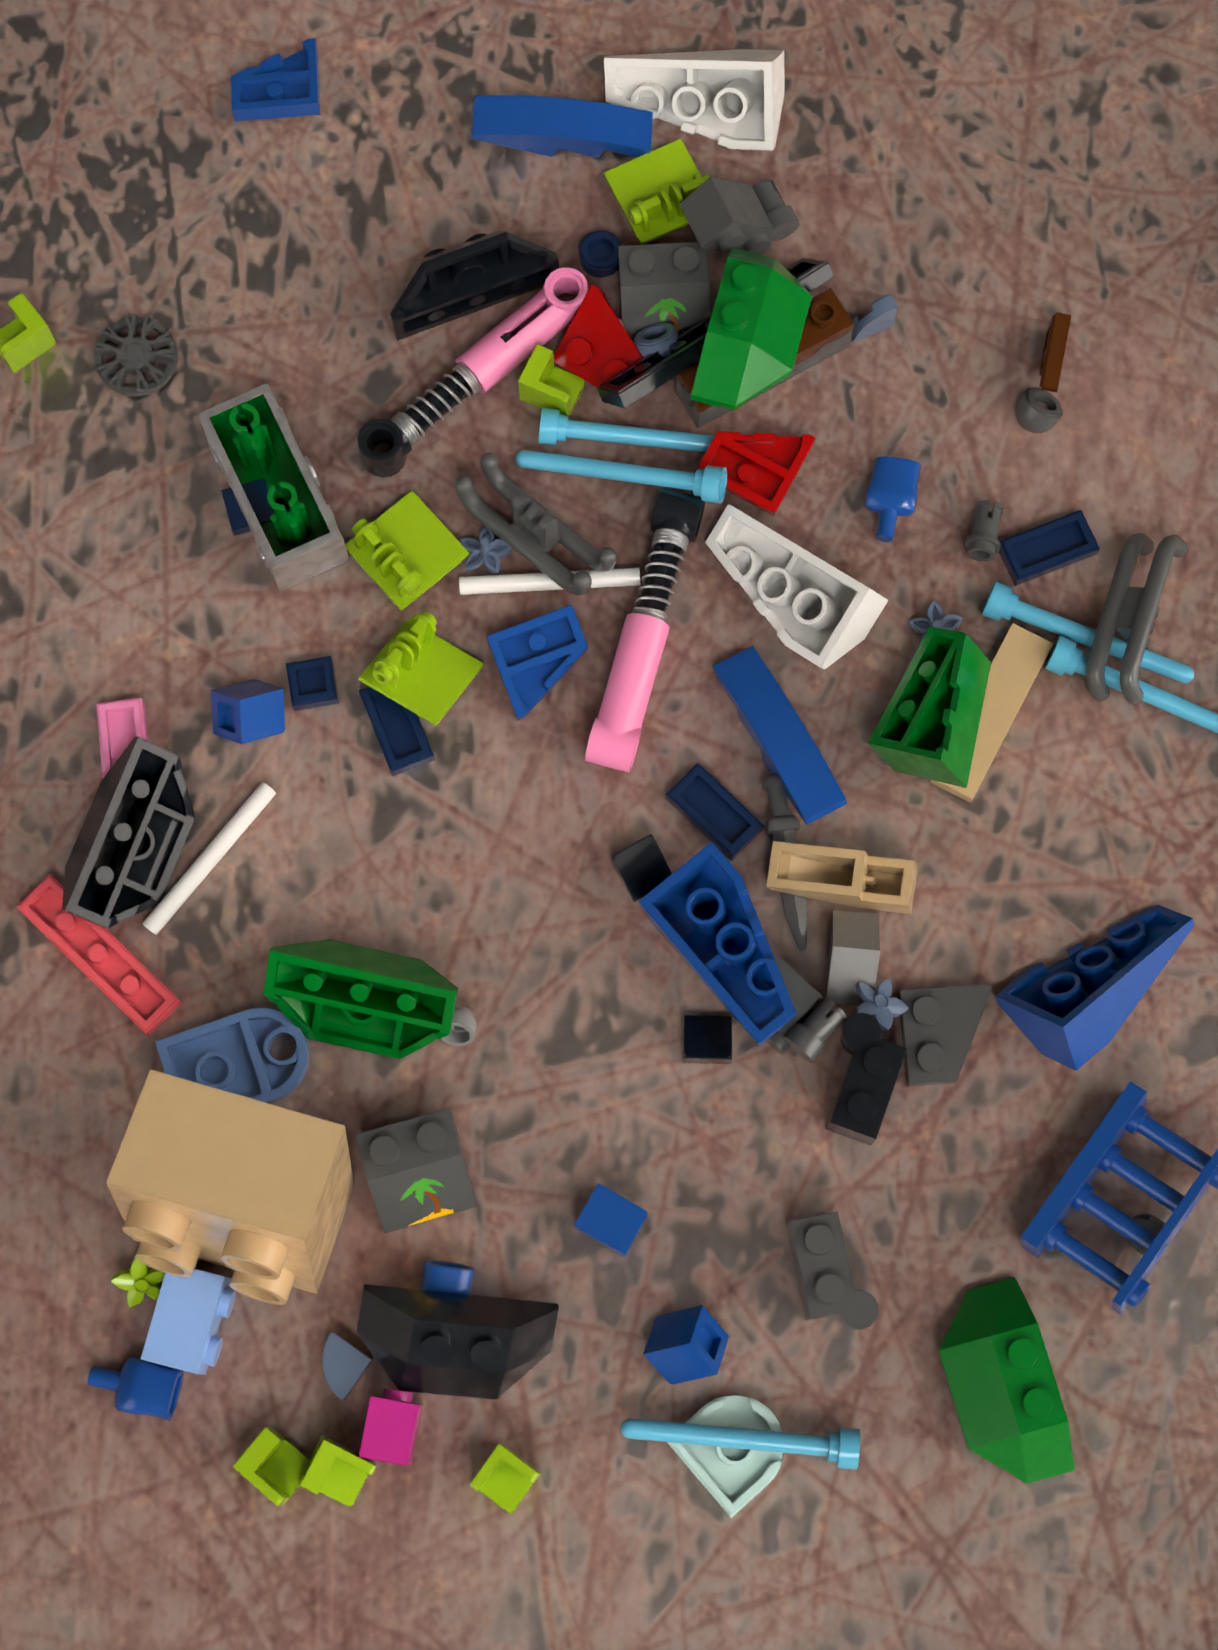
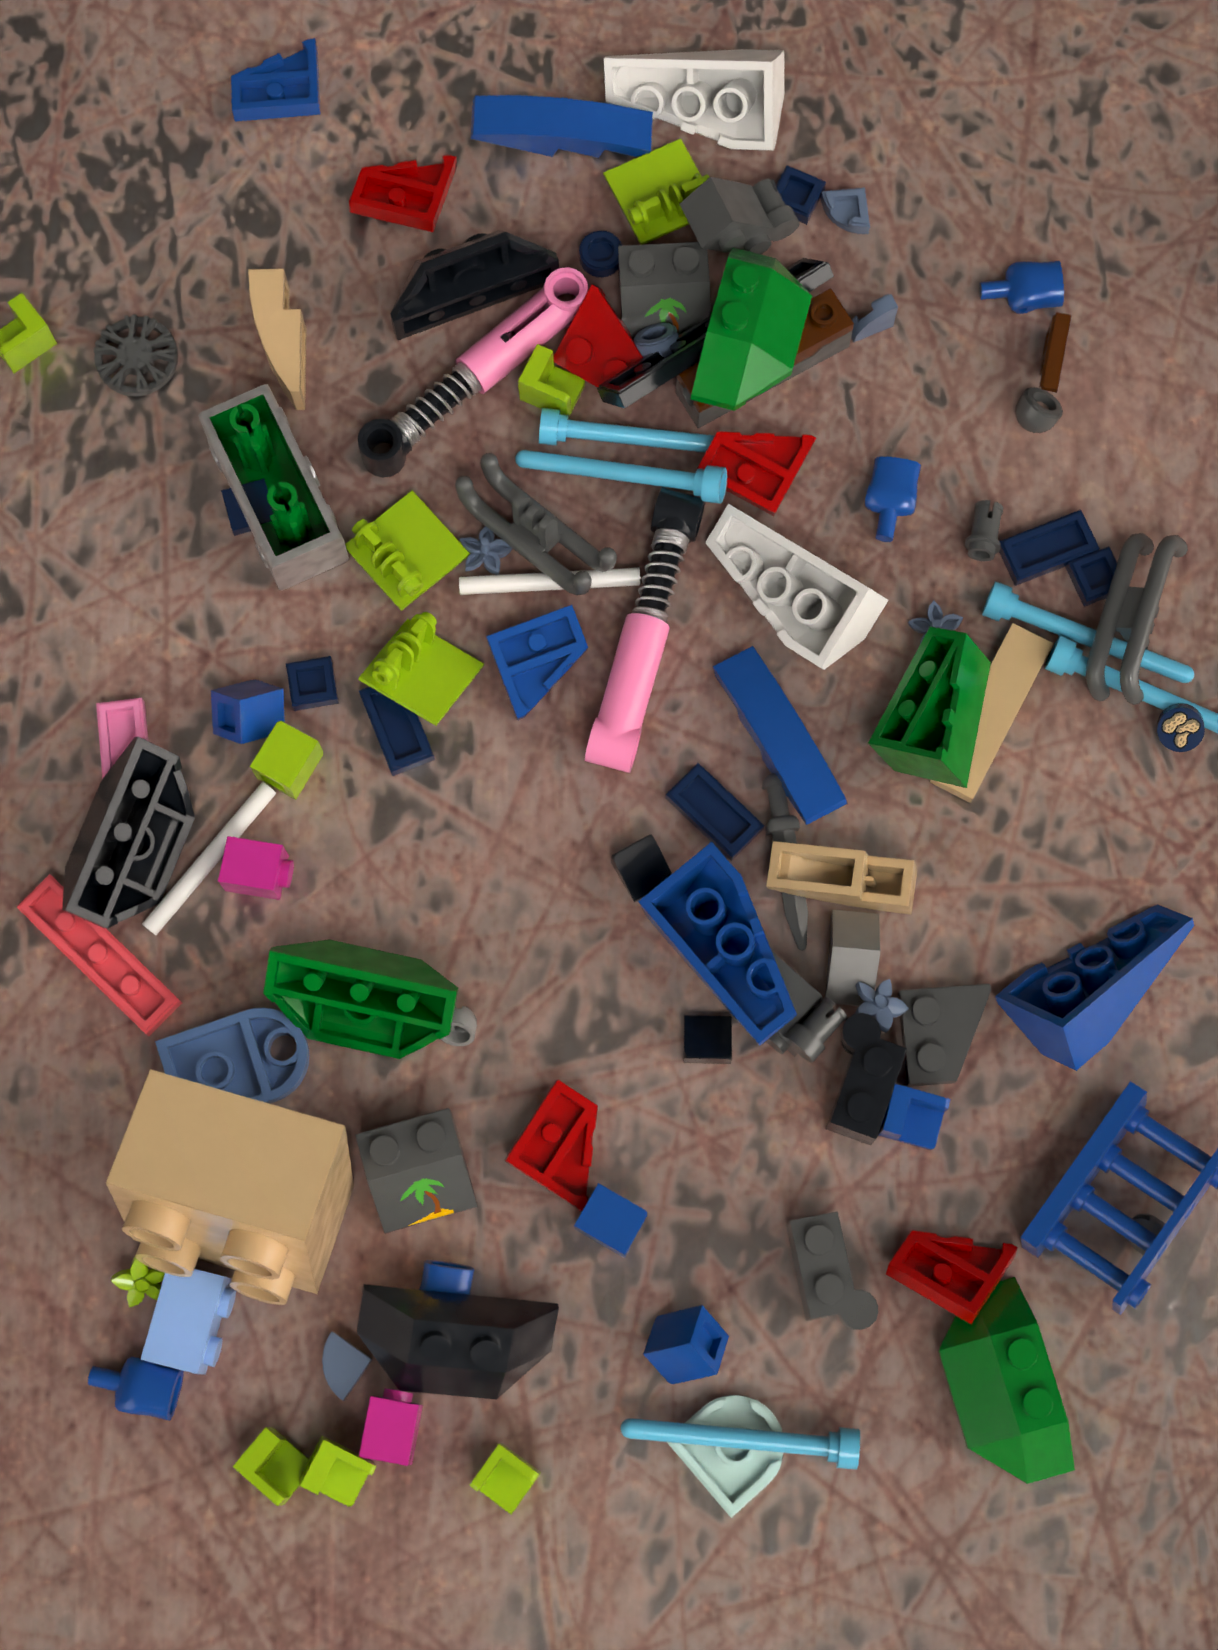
(255, 868): none -> dark pink brick
(280, 331): none -> tan slope
(287, 759): none -> lime panel
(404, 192): none -> red wing
(558, 1144): none -> red wing
(800, 192): none -> dark blue tile
(847, 209): none -> sand blue tile
(914, 1117): none -> blue panel
(950, 1270): none -> red wing
(1028, 286): none -> blue piece
(1092, 575): none -> dark blue tile
(1180, 727): none -> tile

